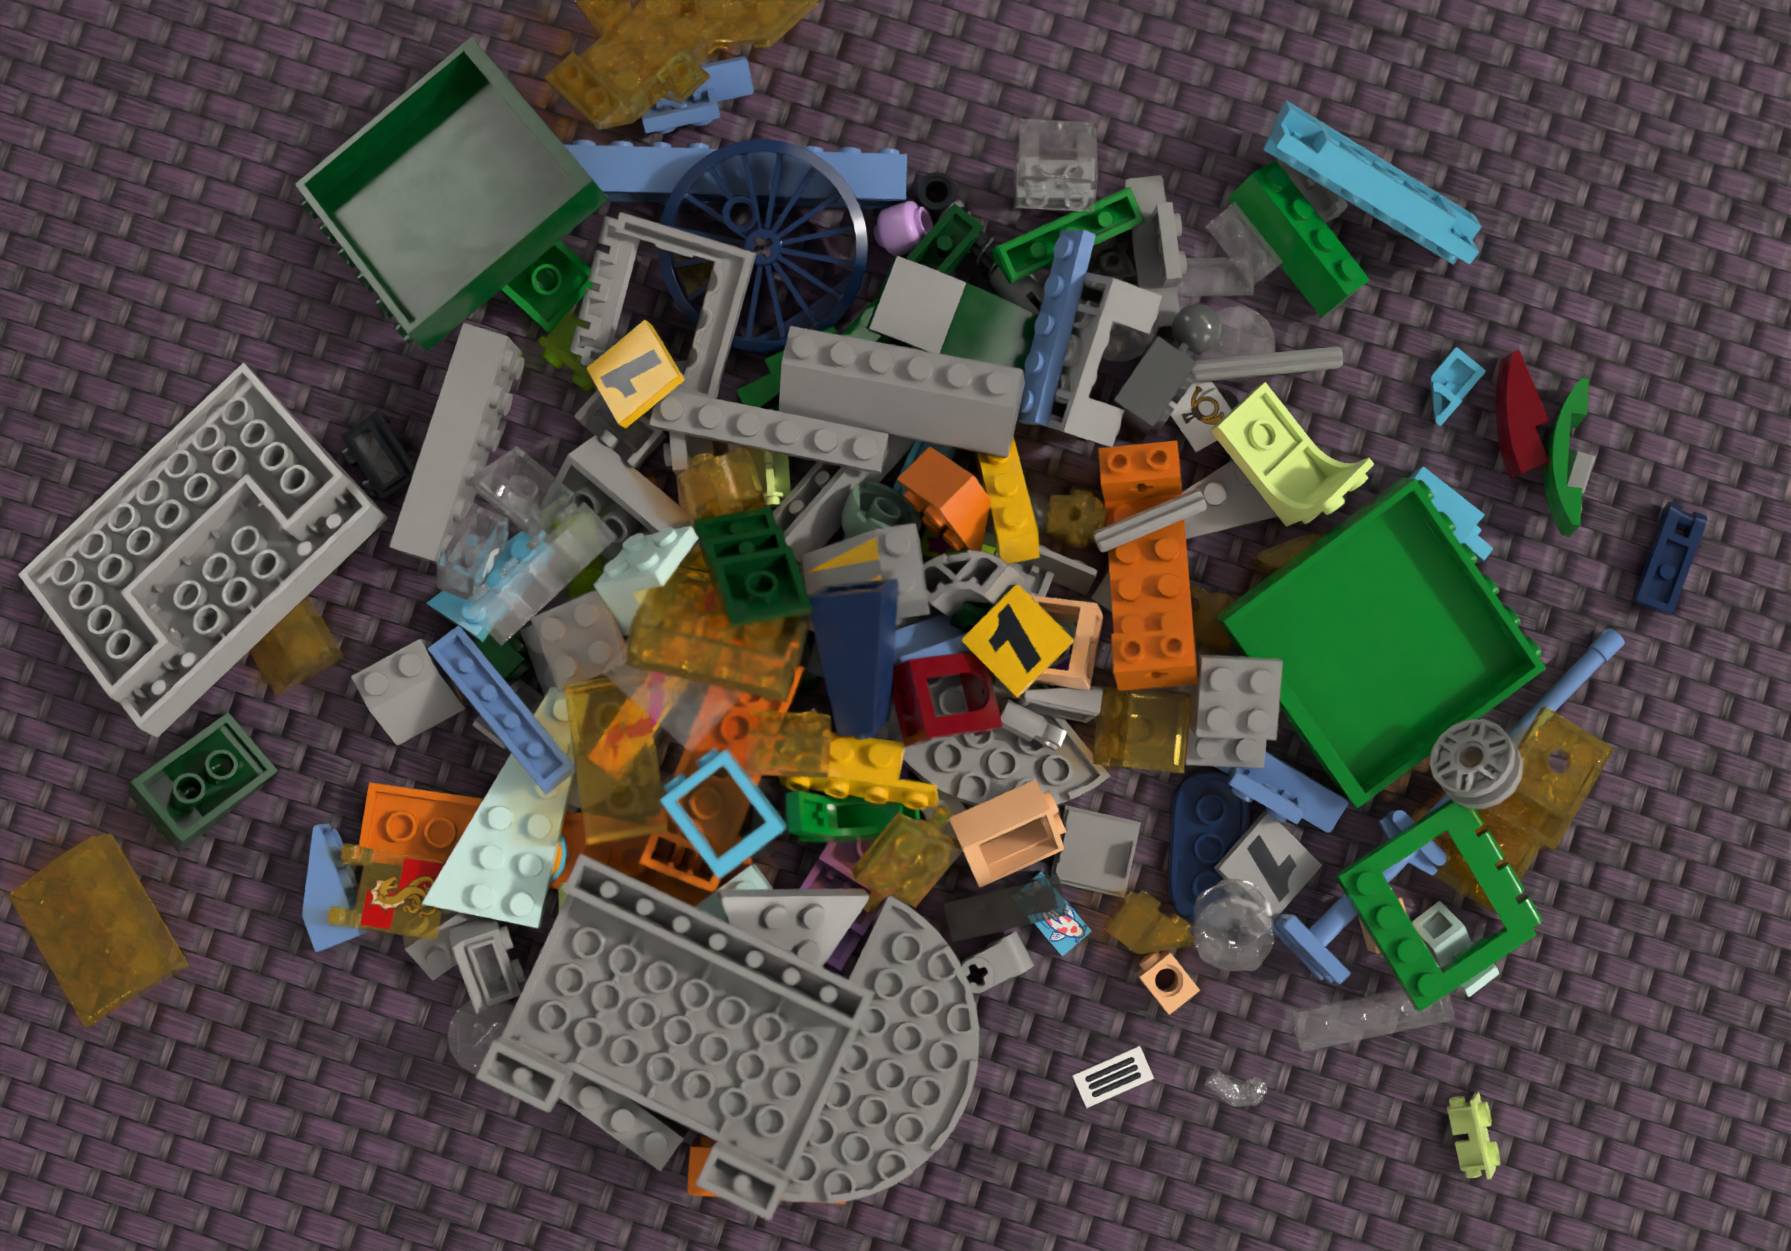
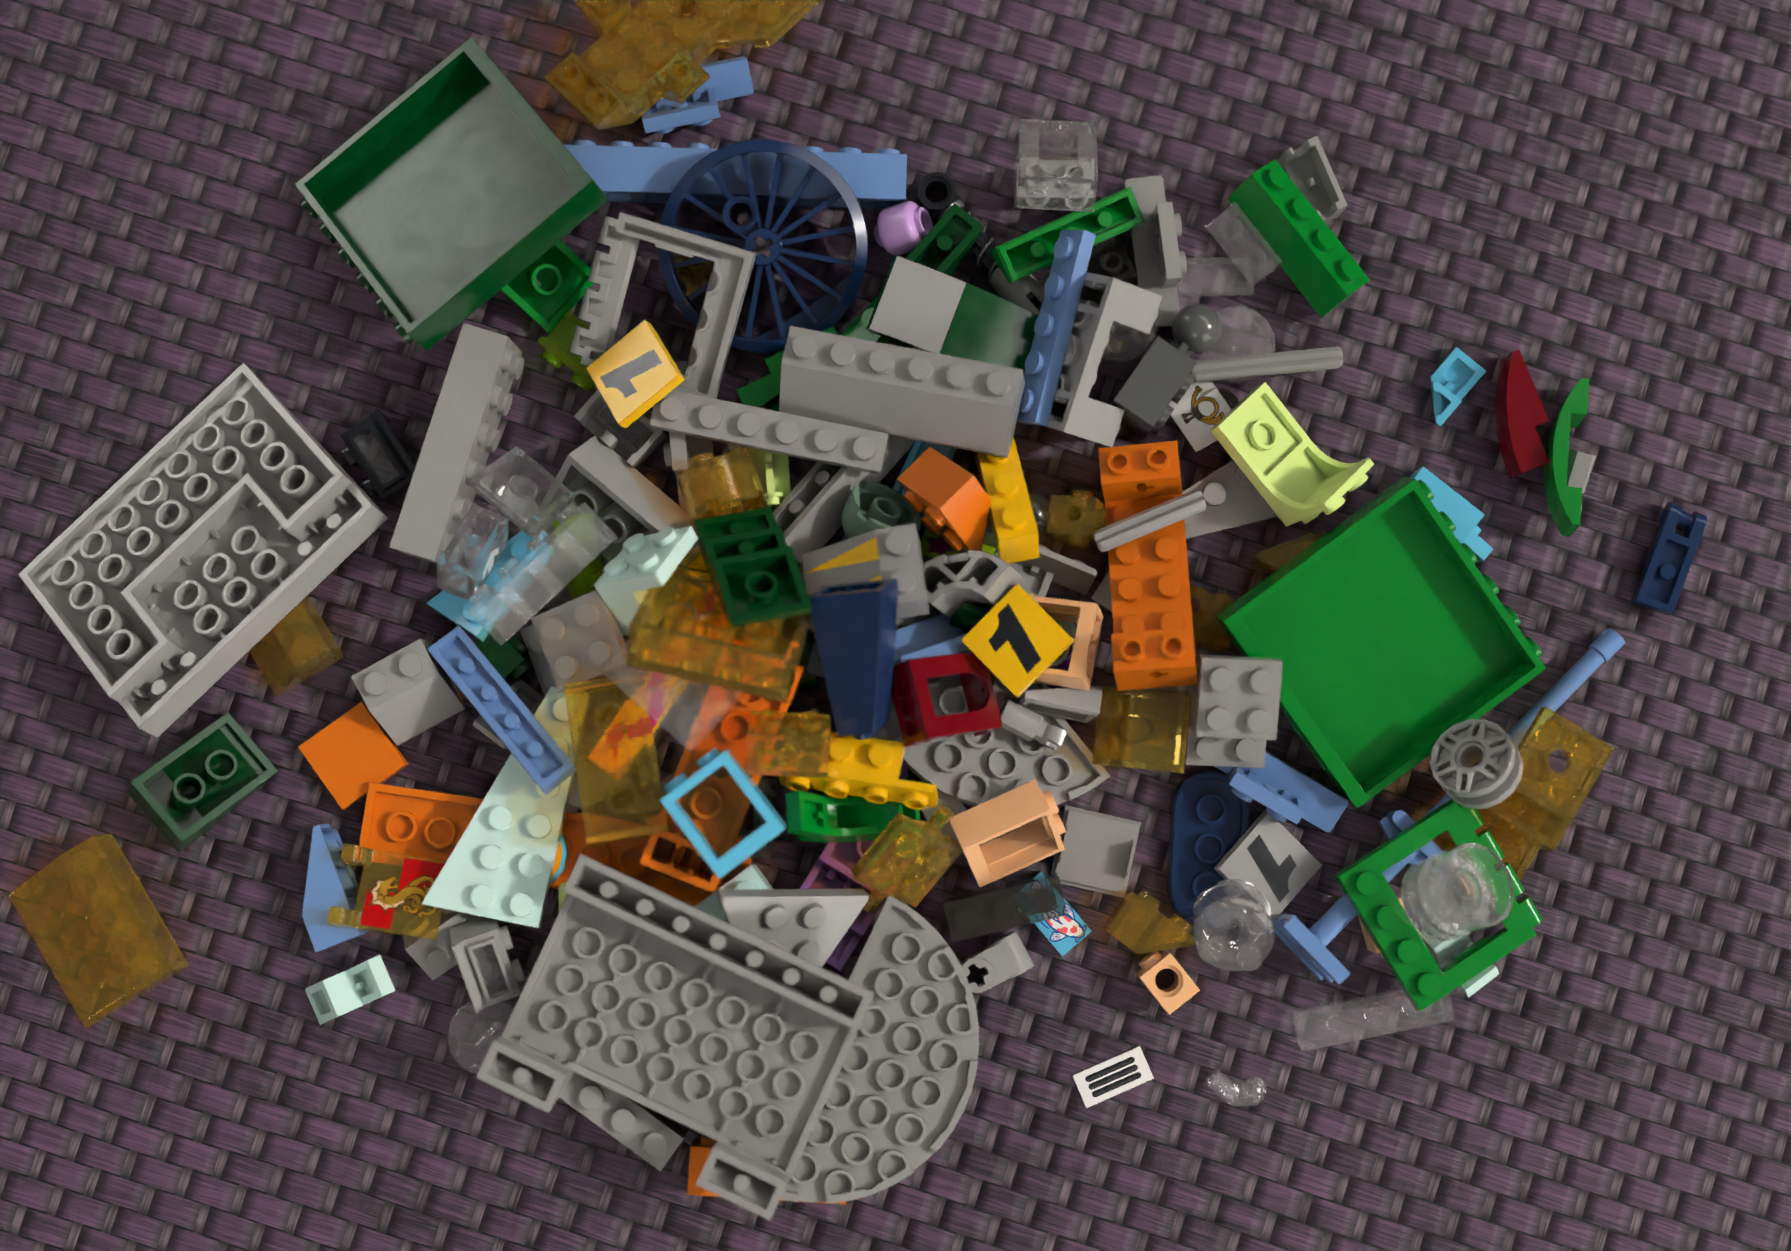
(350, 989): none -> light aqua slope
(352, 755): none -> orange tile
(1373, 184): medium azure slope -> none
(1457, 892): none -> clear wheel
(1478, 1151): yellowish green hinge -> none

